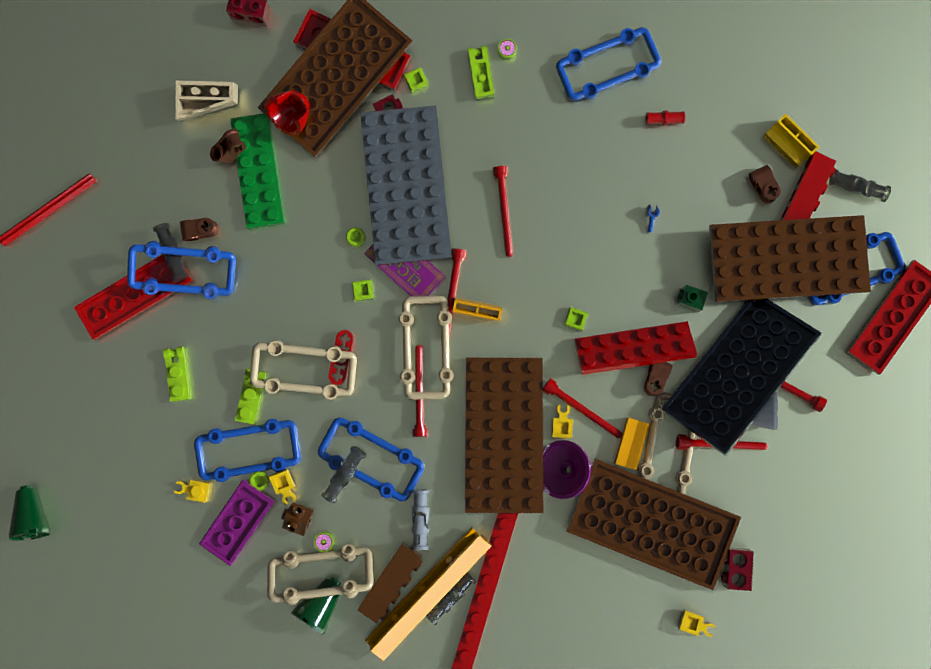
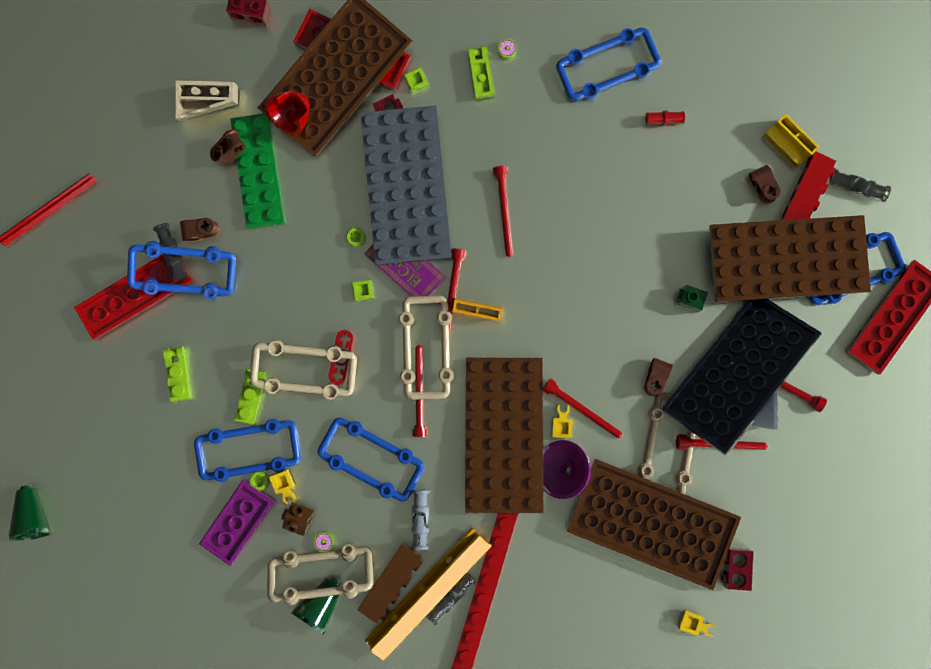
(195, 490): yellow plate -> none
(343, 474): clear smoke piece -> none
(575, 319): lime tile -> none
(631, 443): light orange piece -> none
(635, 348): red plate -> none
(652, 215): blue hand -> none

